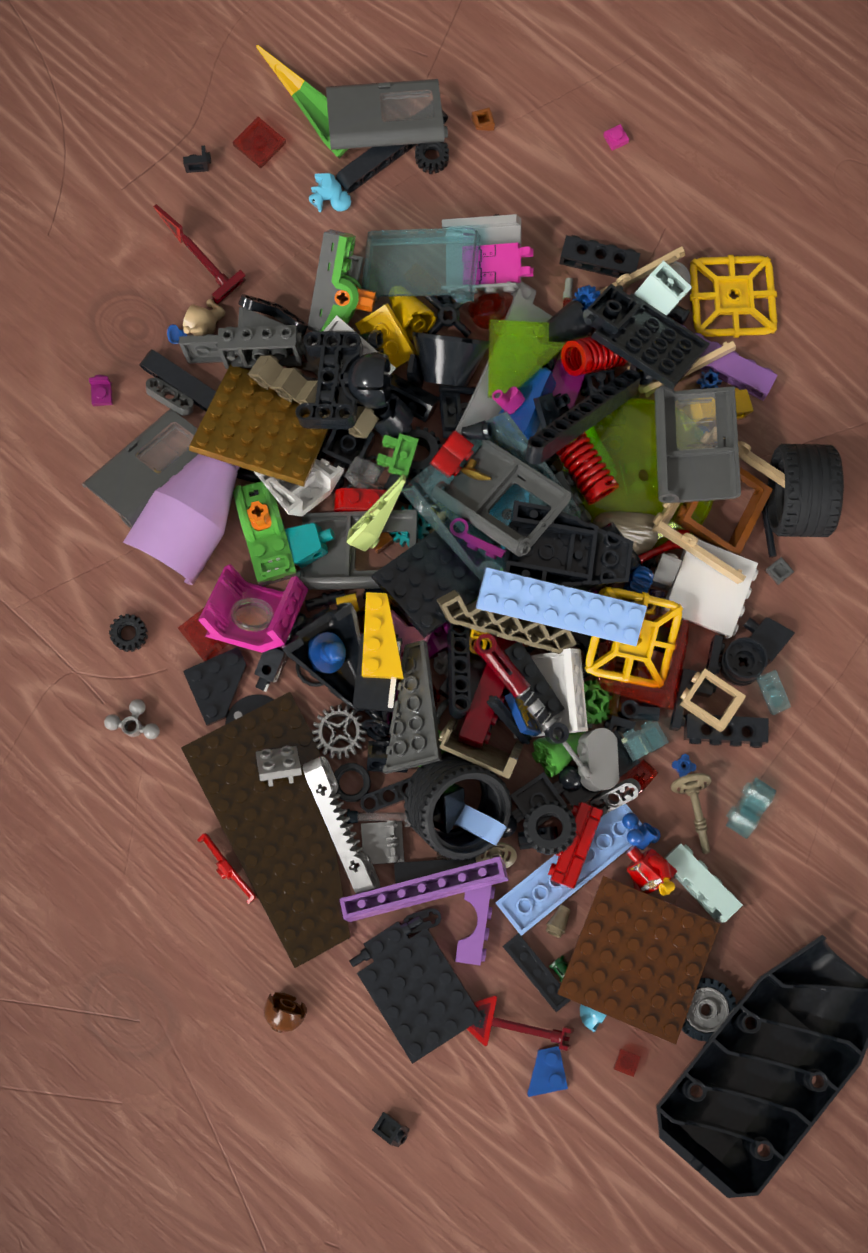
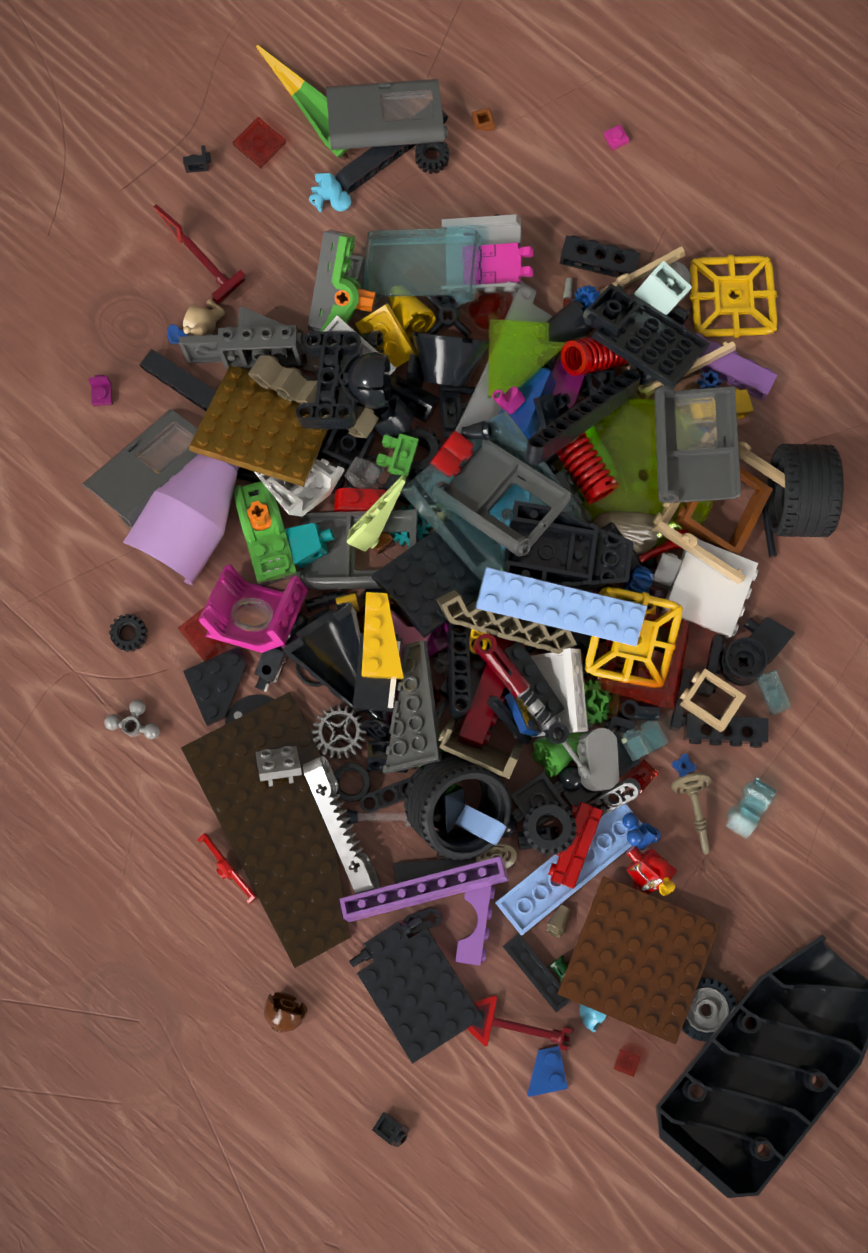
(174, 403): dark grey beam -> none
(273, 309): black beam -> none
(326, 652): blue plate -> none
(383, 842): light grey hinge -> none
(473, 473): pearl gold bar -> none
(475, 543): magenta plate -> none
(702, 884): light aqua wedge -> none
(779, 571): dark grey tile -> none

